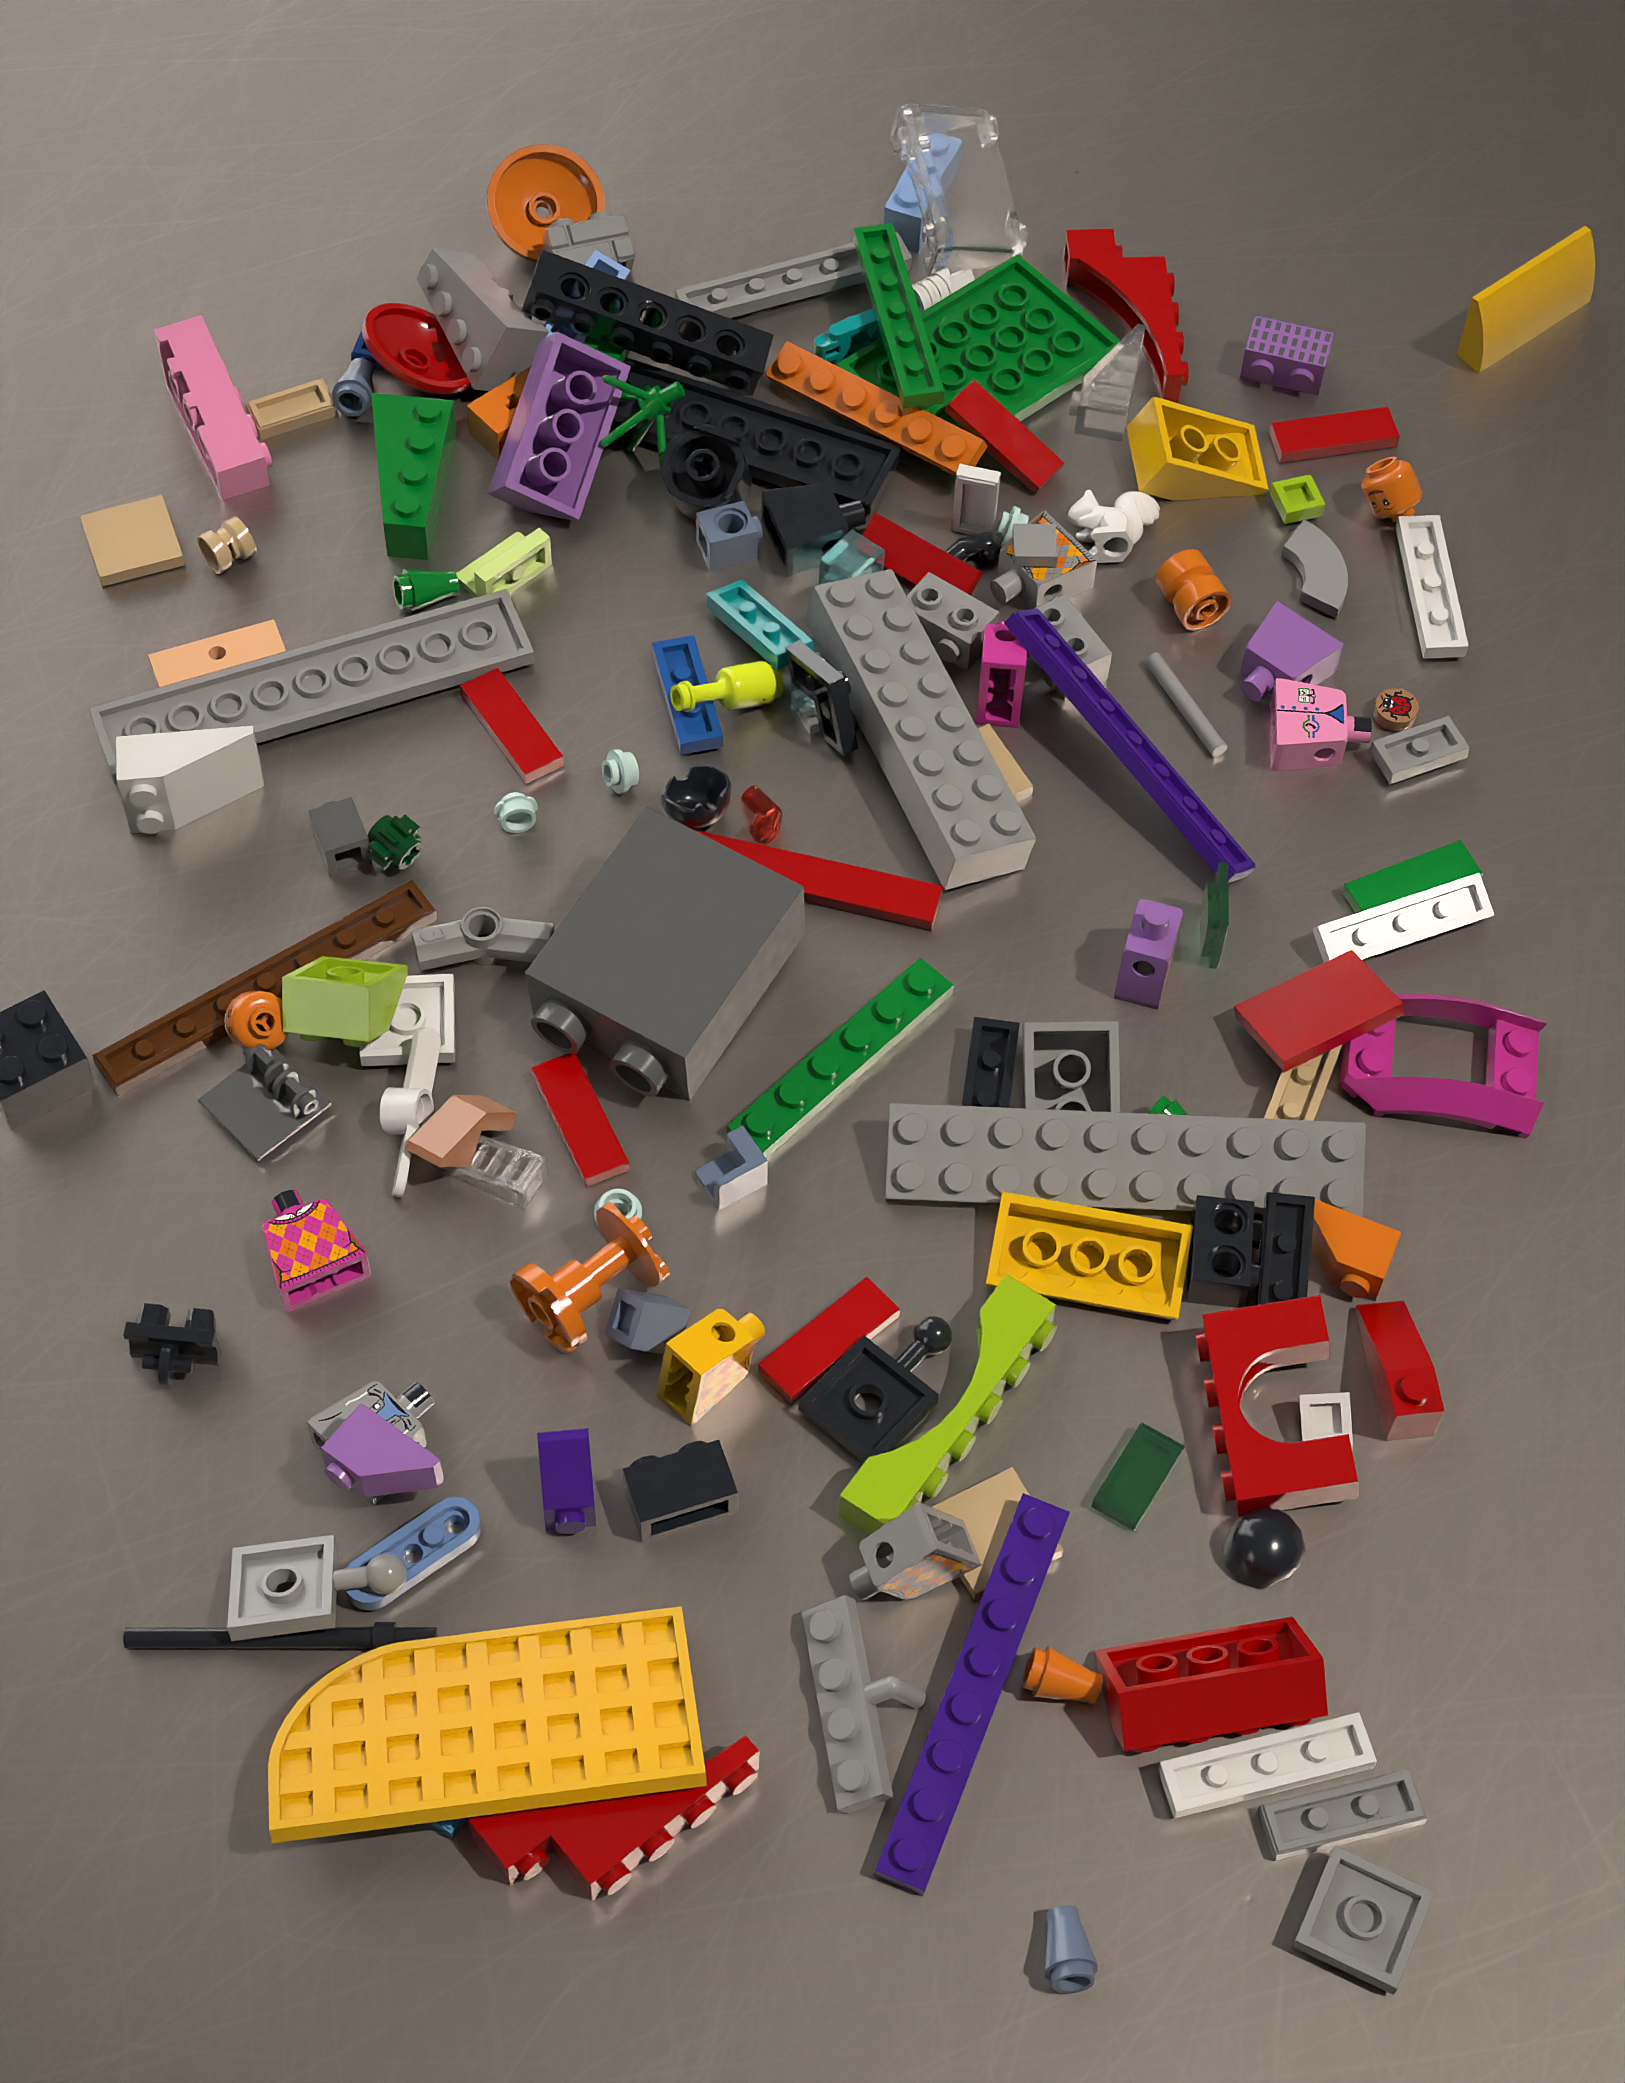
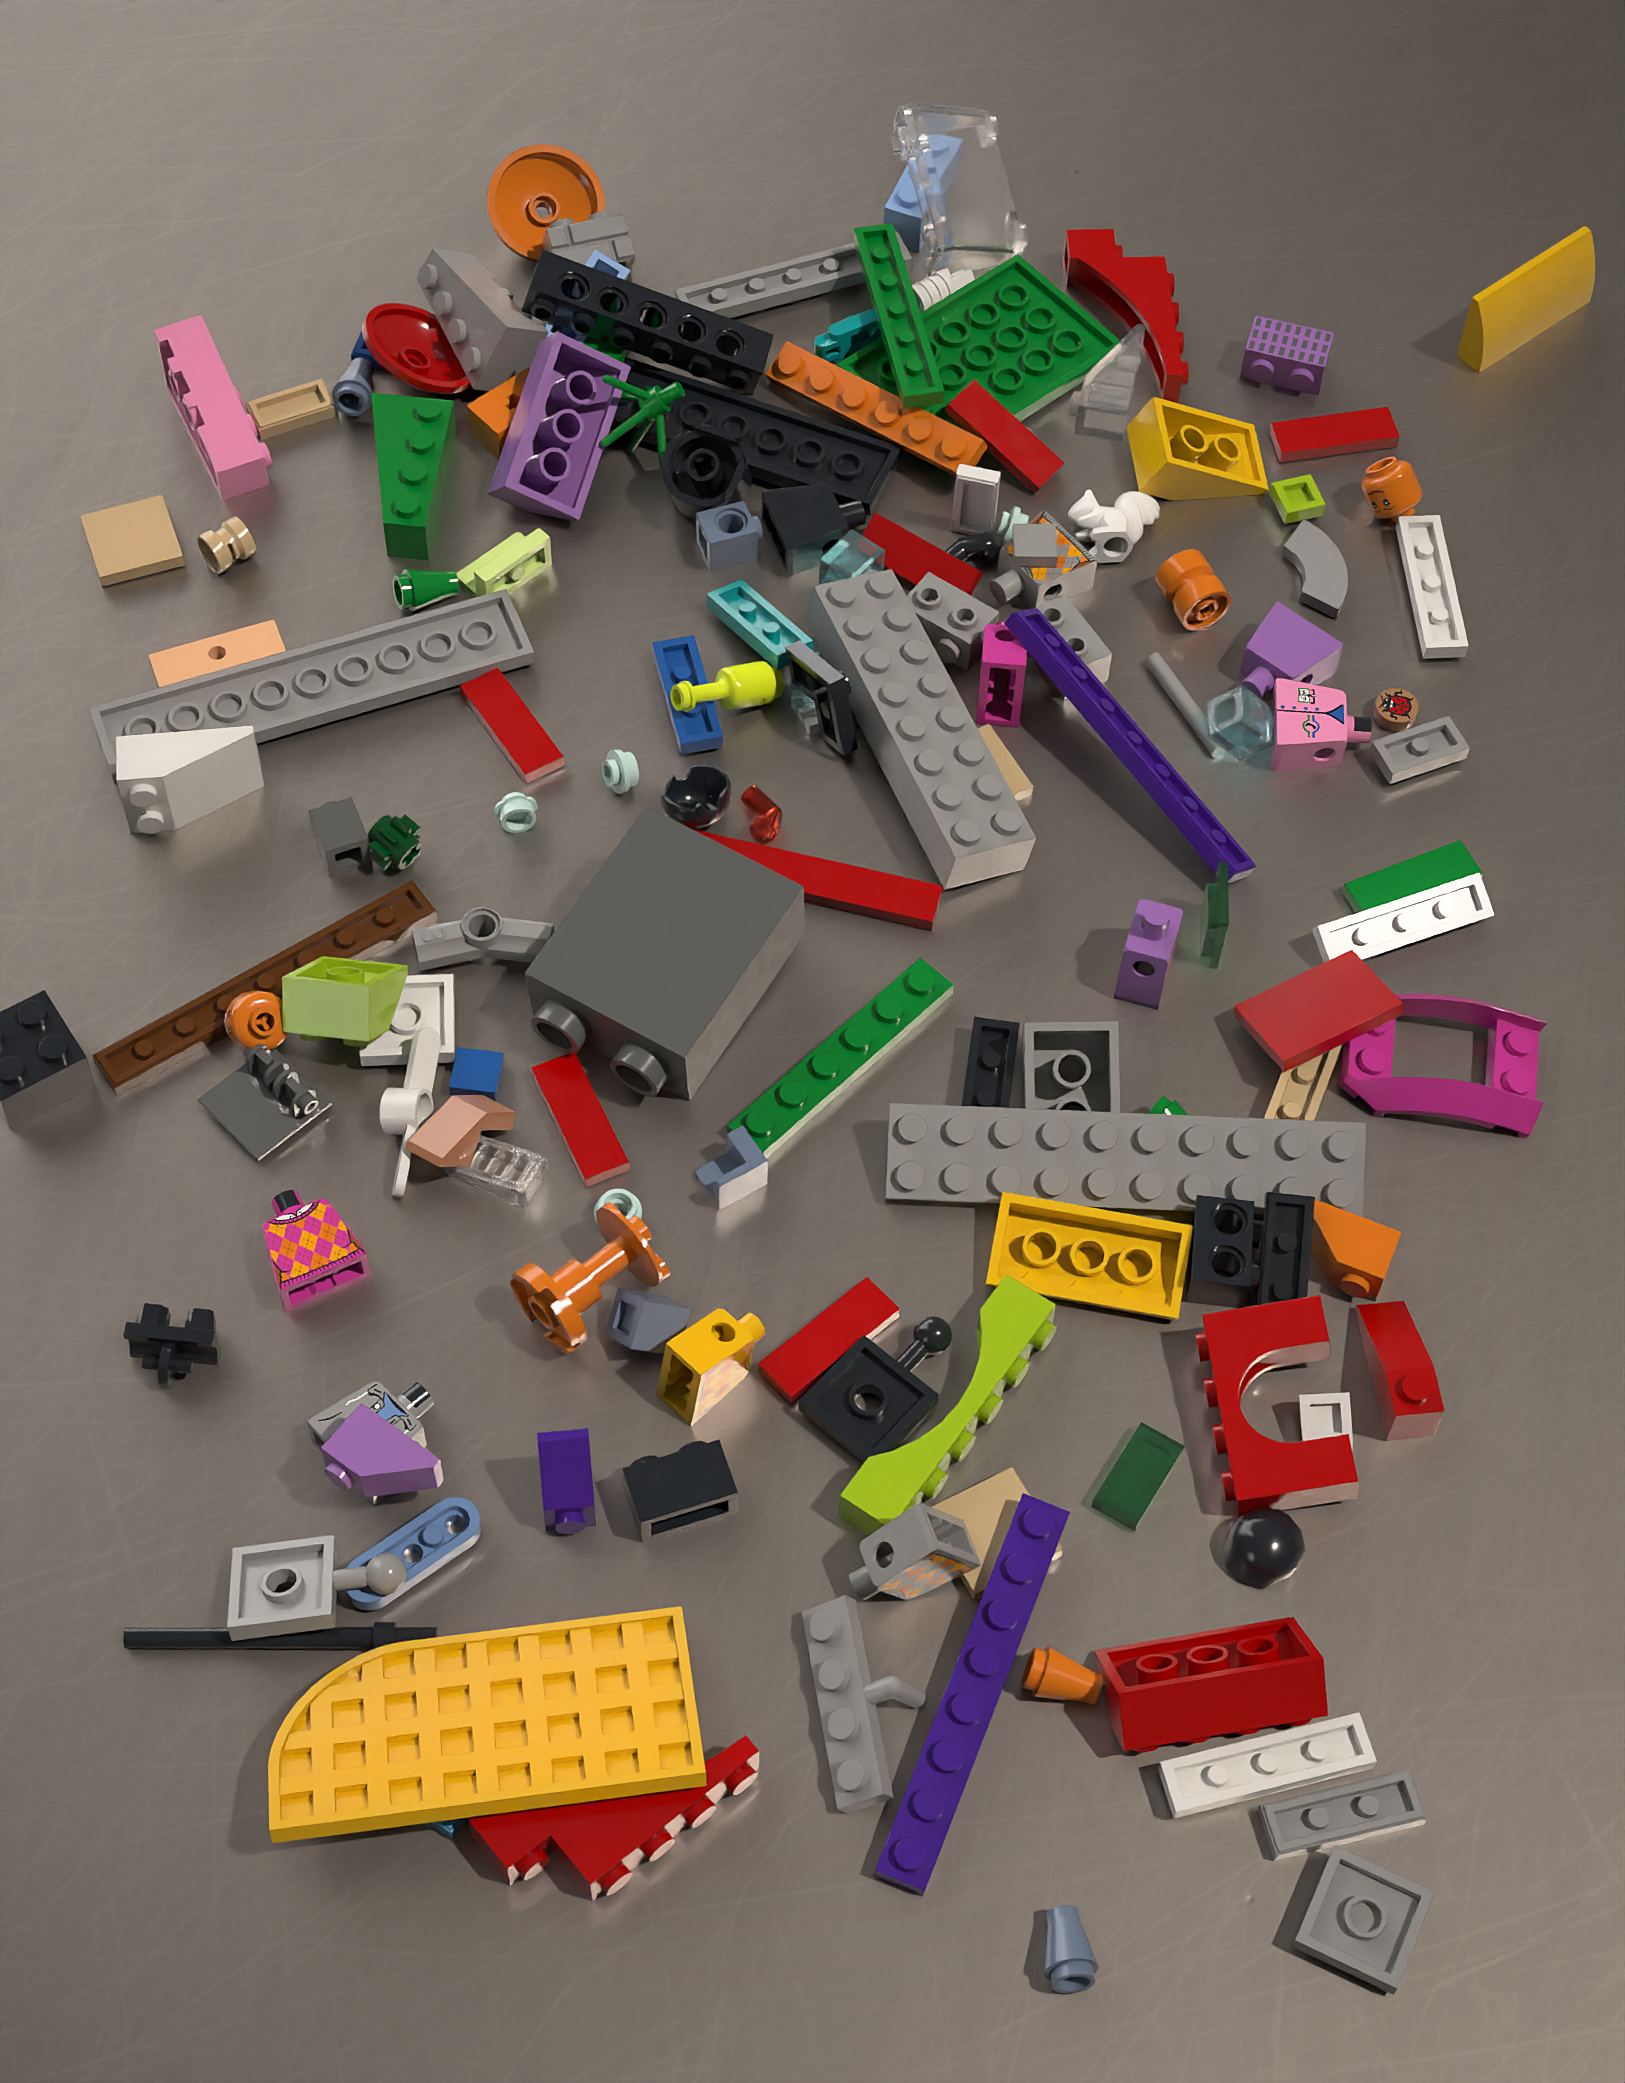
(476, 1073): none -> blue tile
(1240, 723): none -> clear light blue brick

